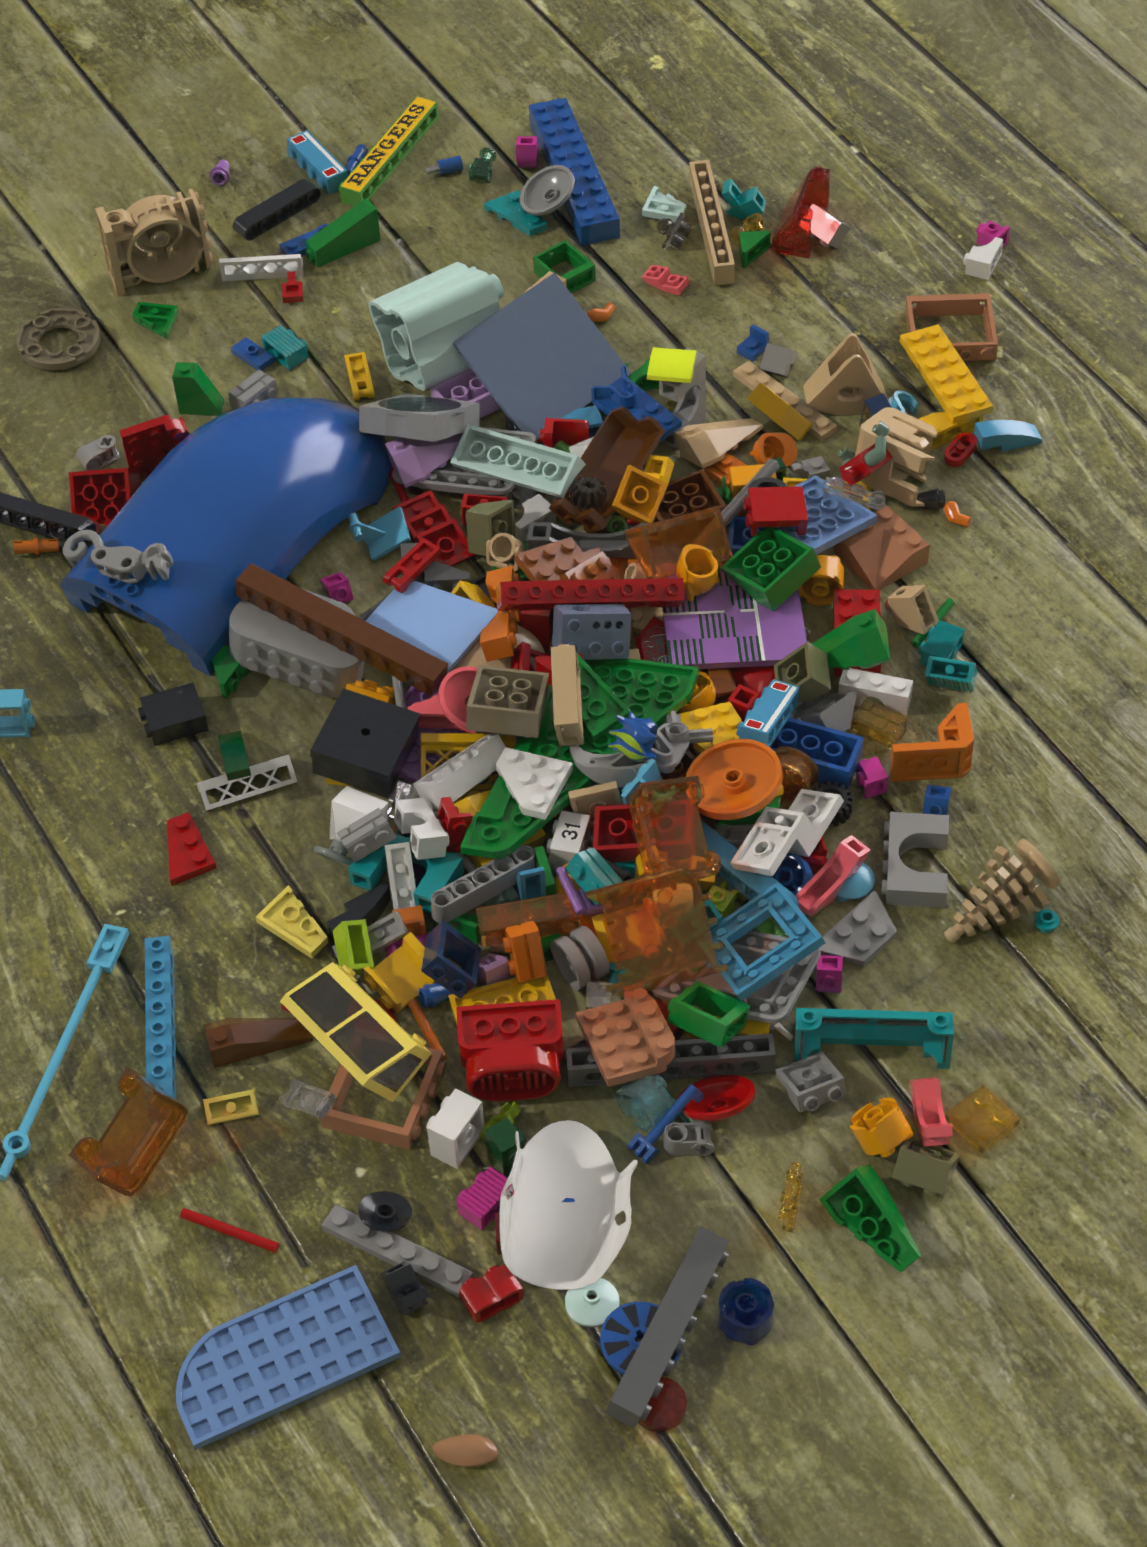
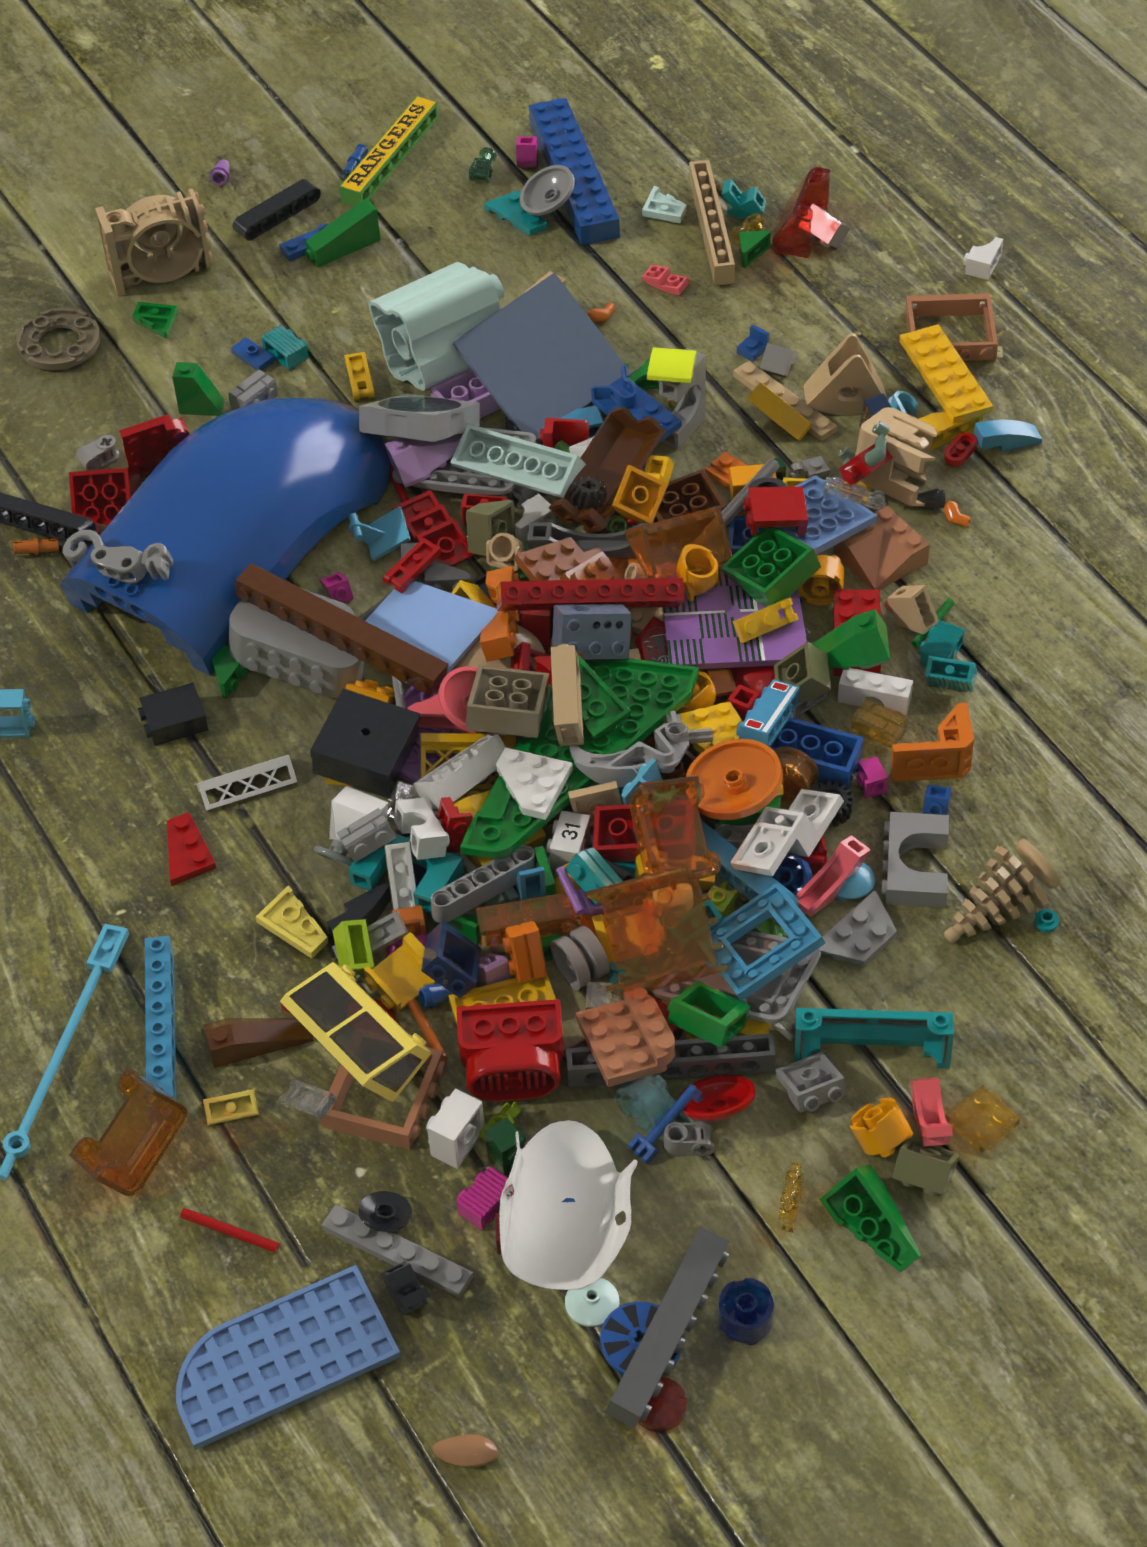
(234, 755): dark green slope -> none
(260, 267): white fence -> none
(293, 290): red plate -> none
(316, 161): dark azure brick -> none
(446, 166): blue piece -> none
(490, 1293): red brick -> none
(576, 279): green window -> none
(635, 738): blue hair -> none
(667, 228): clear smoke hips -> none
(708, 442): tan wedge -> none
(724, 492): green plate -> none
(764, 620): none -> yellow plate
(774, 446): orange piece -> none
(829, 974): dark pink bracket -> none
(832, 711): light grey slope -> none
(990, 230): dark pink brick -> none

